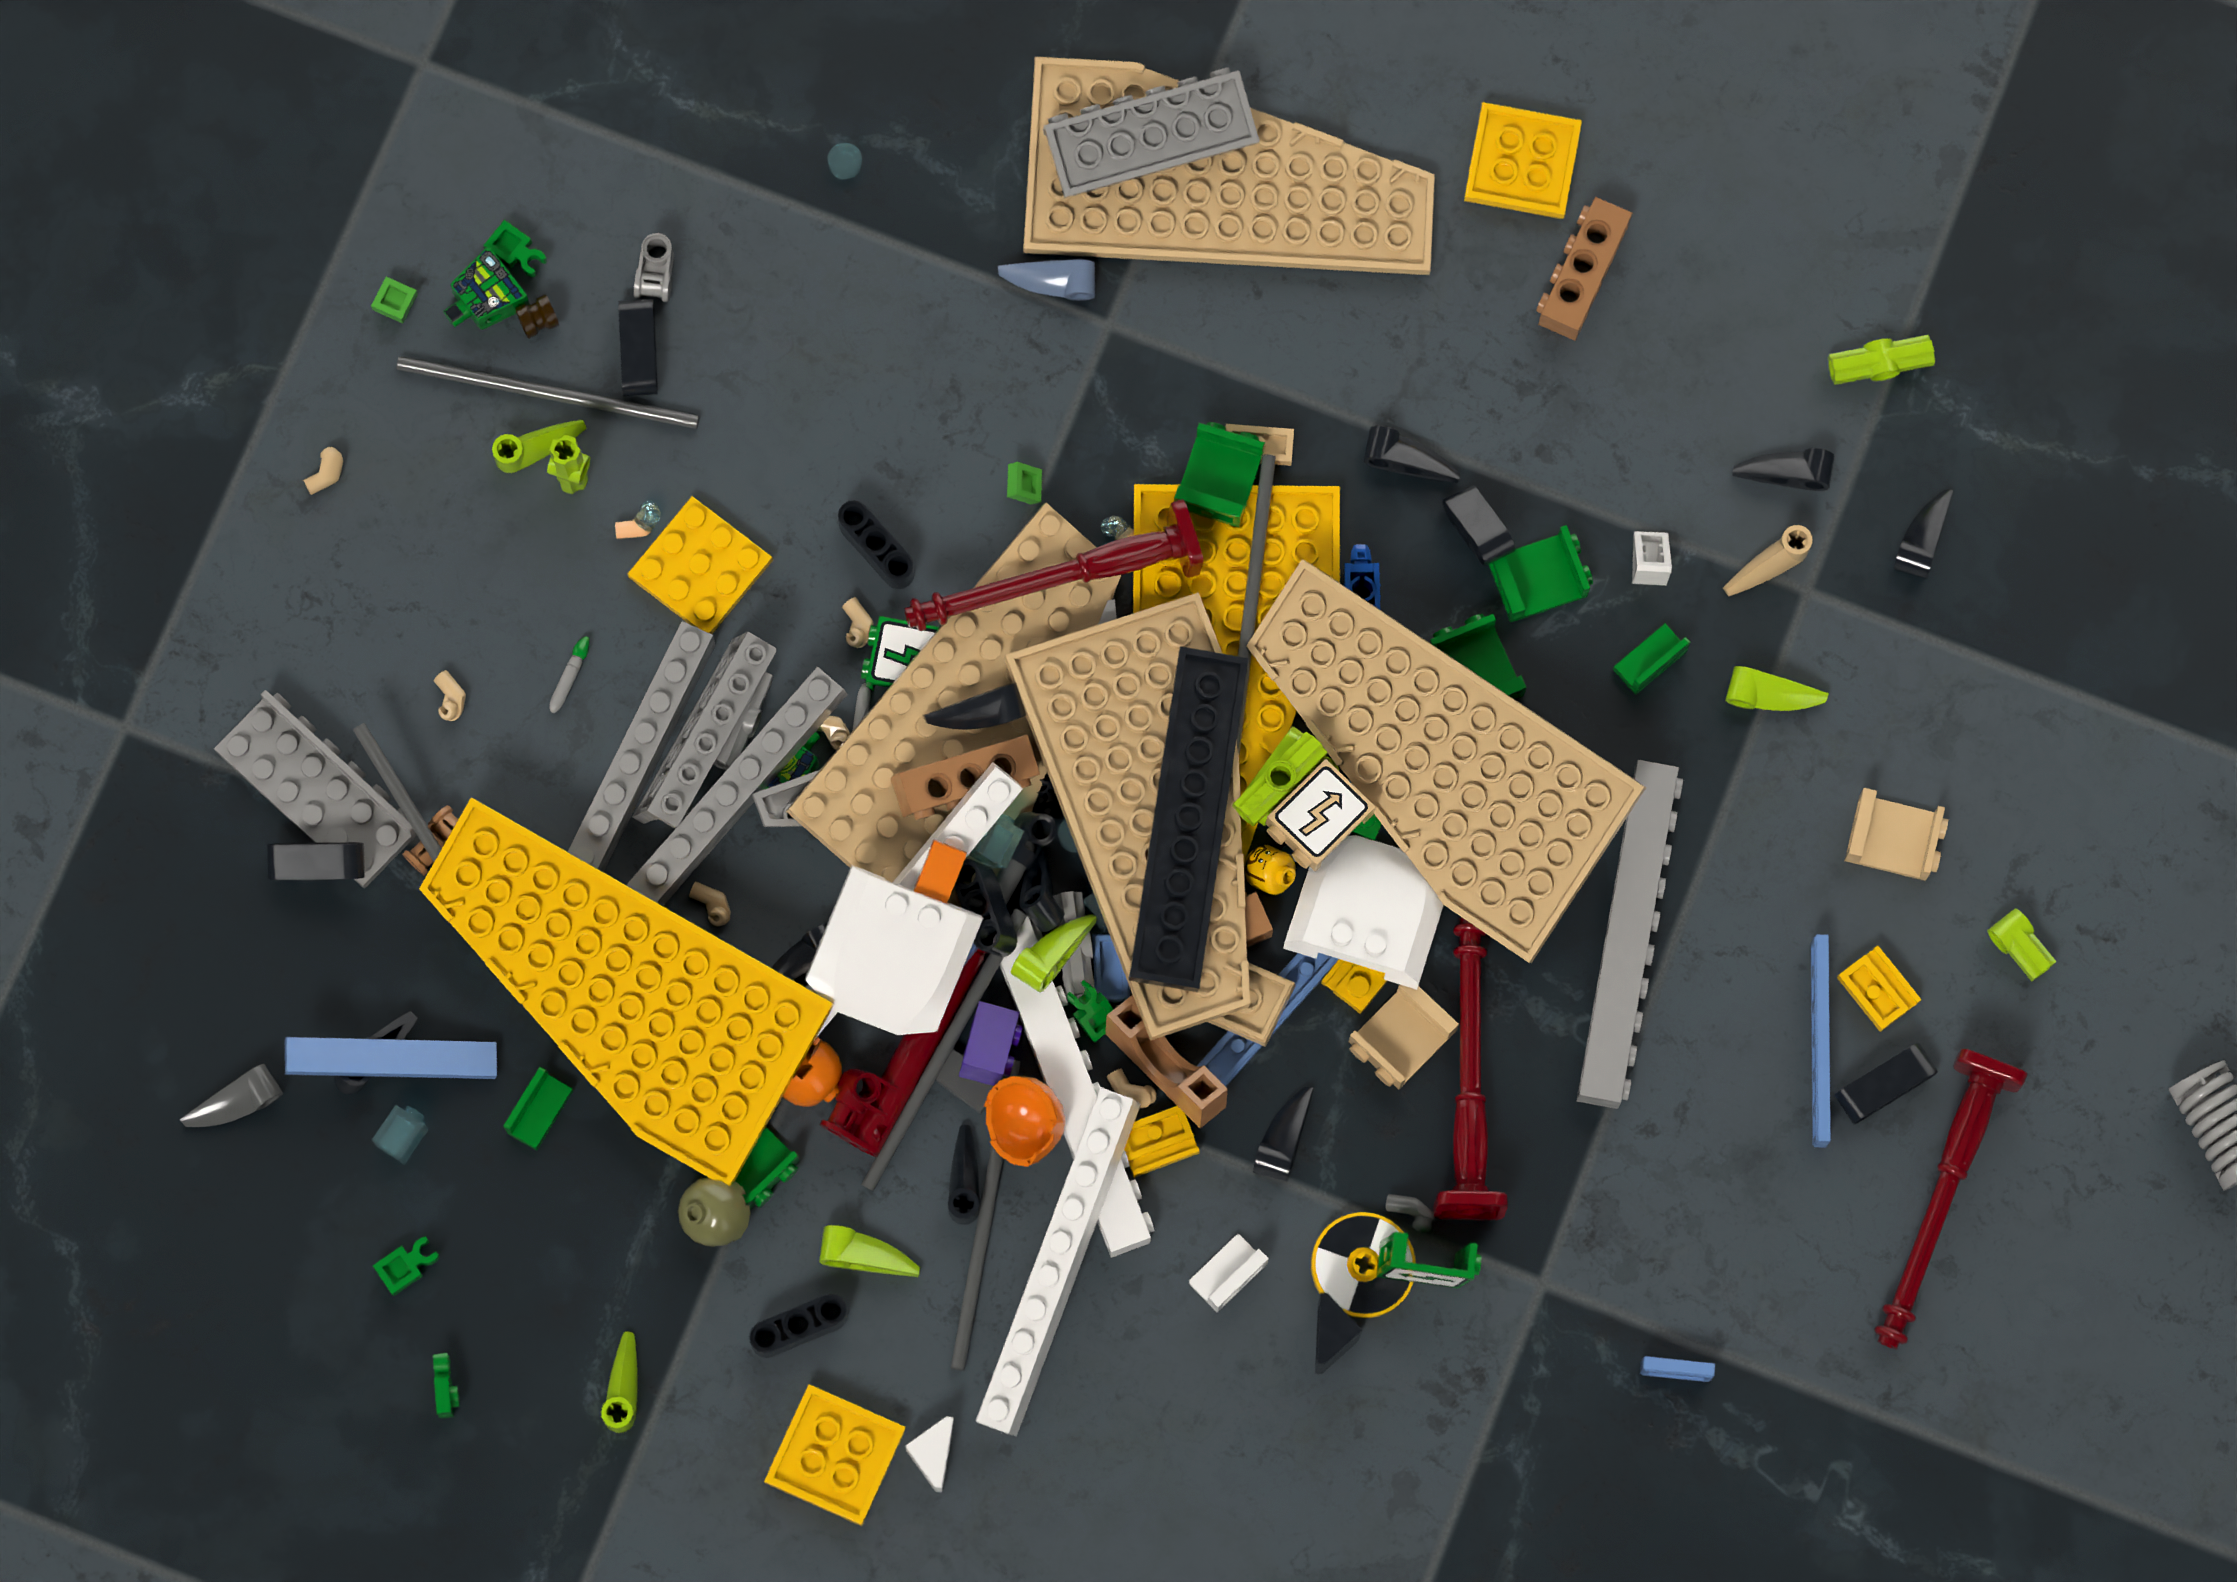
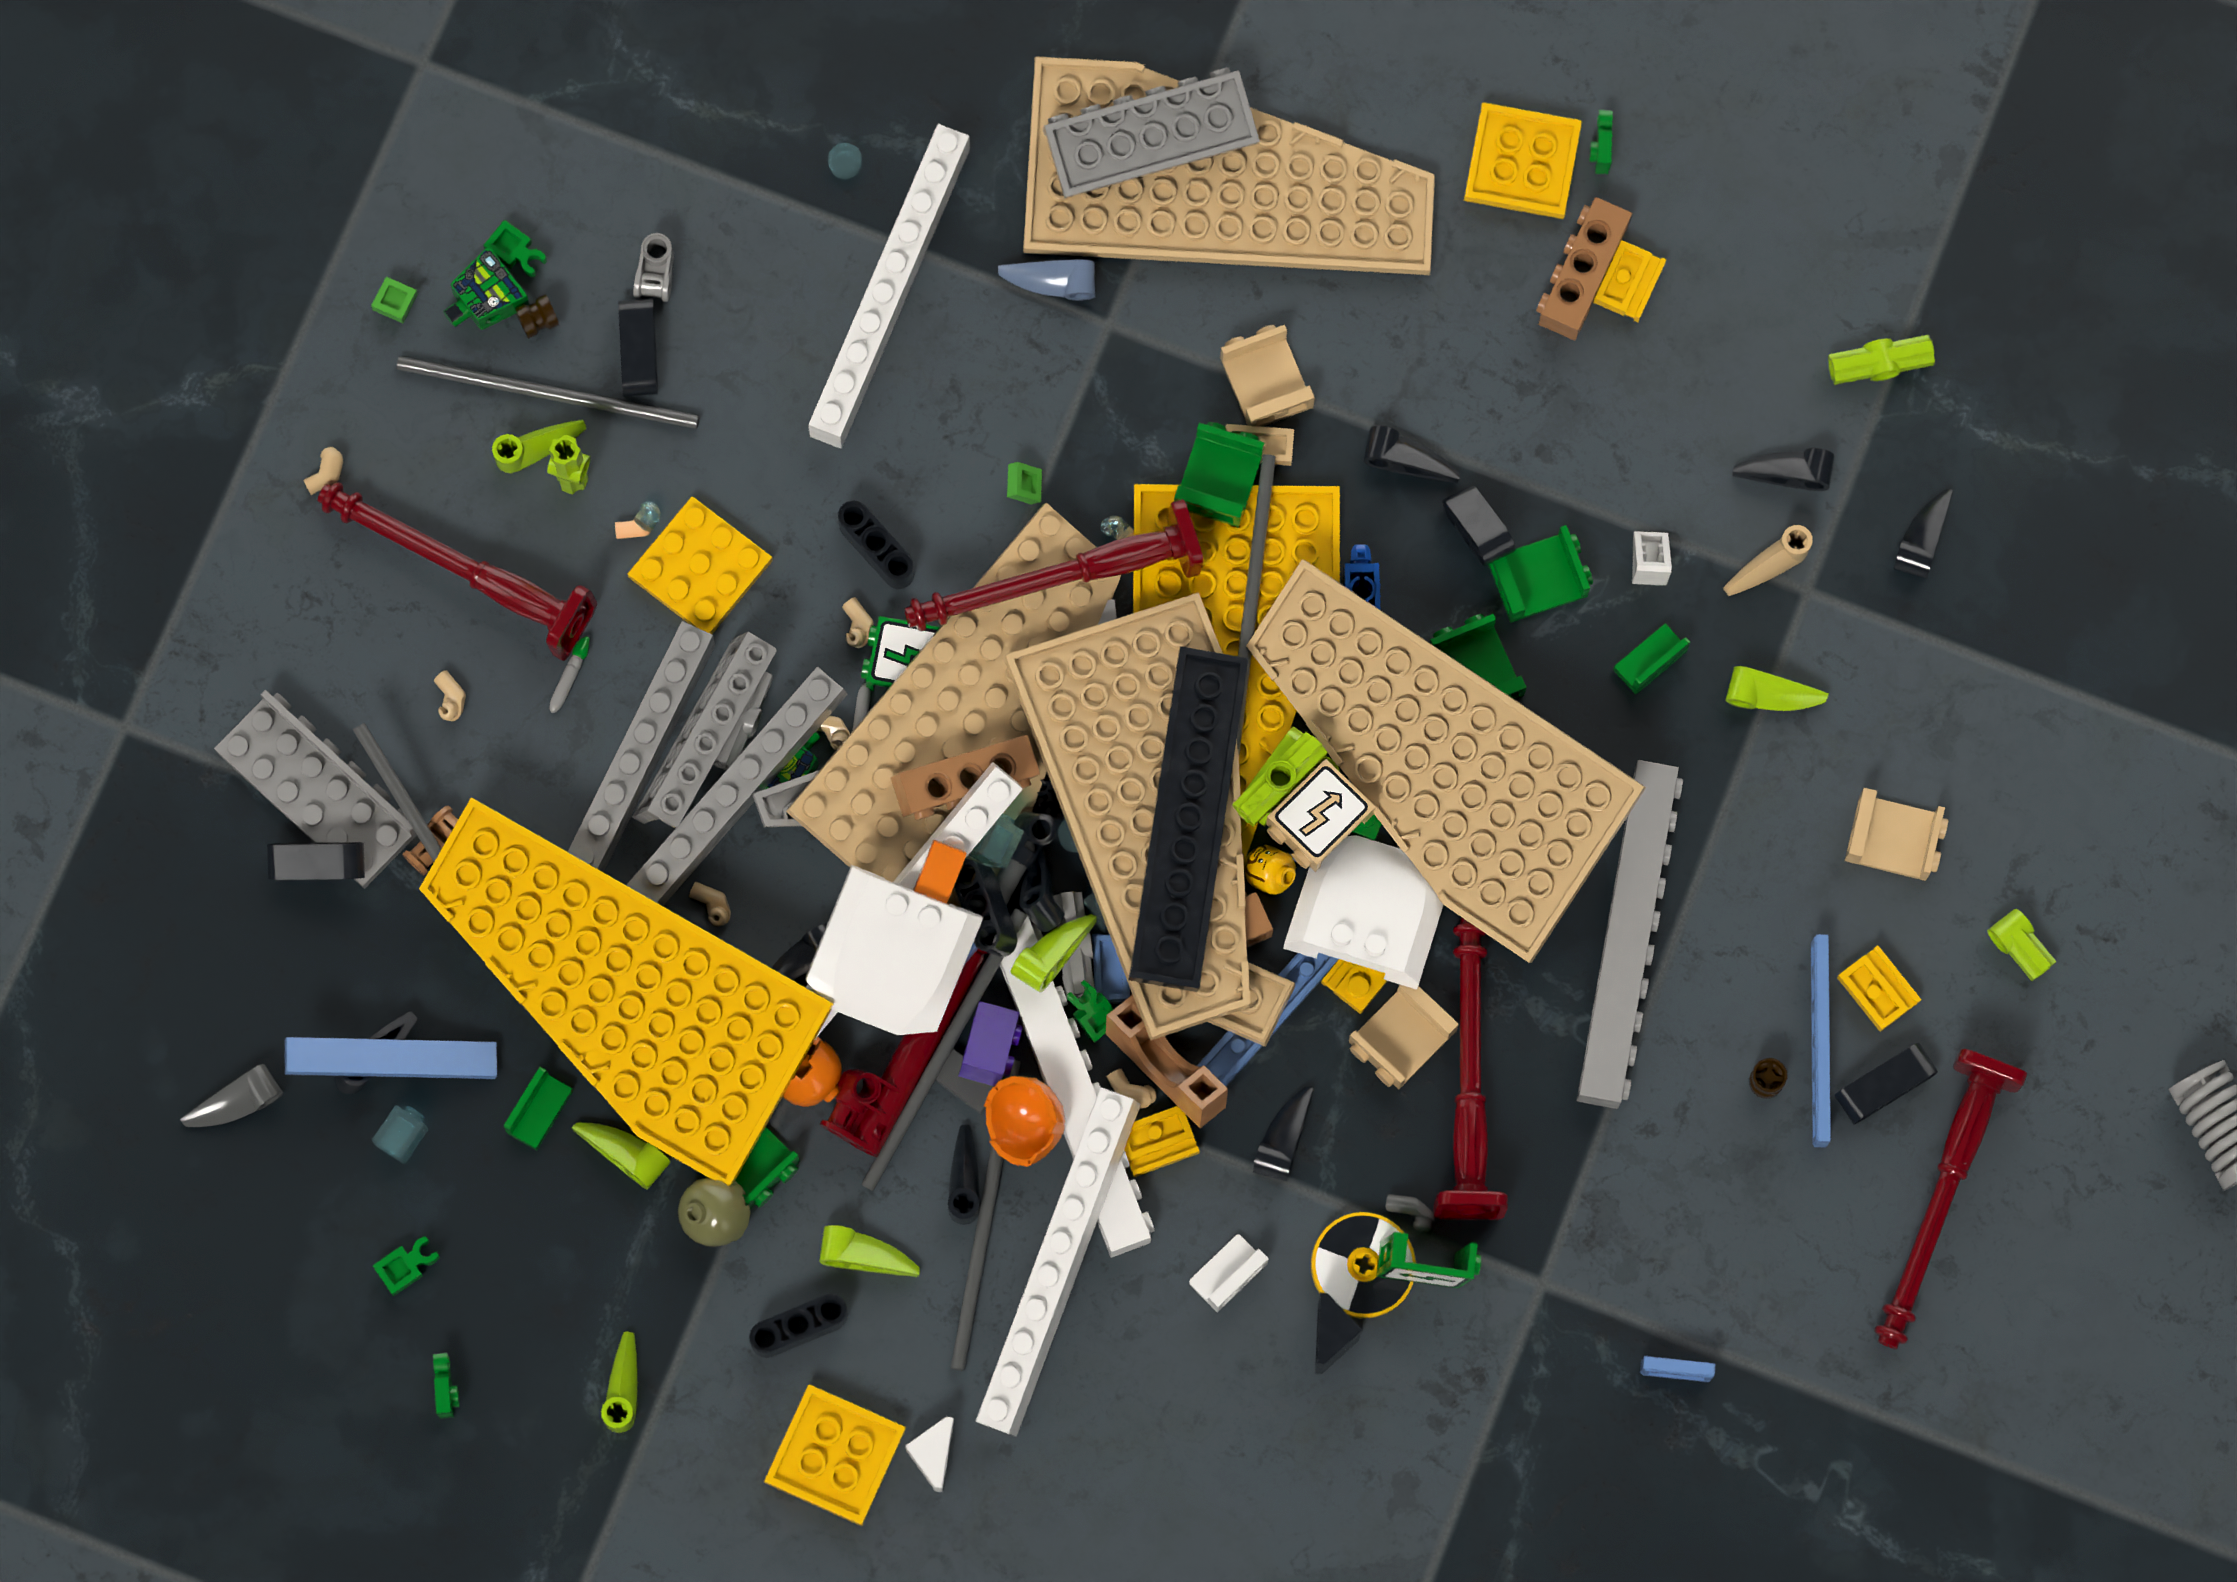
(563, 618): none -> dark red piece
(630, 1154): none -> lime piece
(889, 286): none -> white brick
(980, 711): black piece -> none
(1265, 376): none -> tan panel
(1601, 150): none -> green plate
(1629, 281): none -> yellow plate
(1772, 1074): none -> dark brown wheel

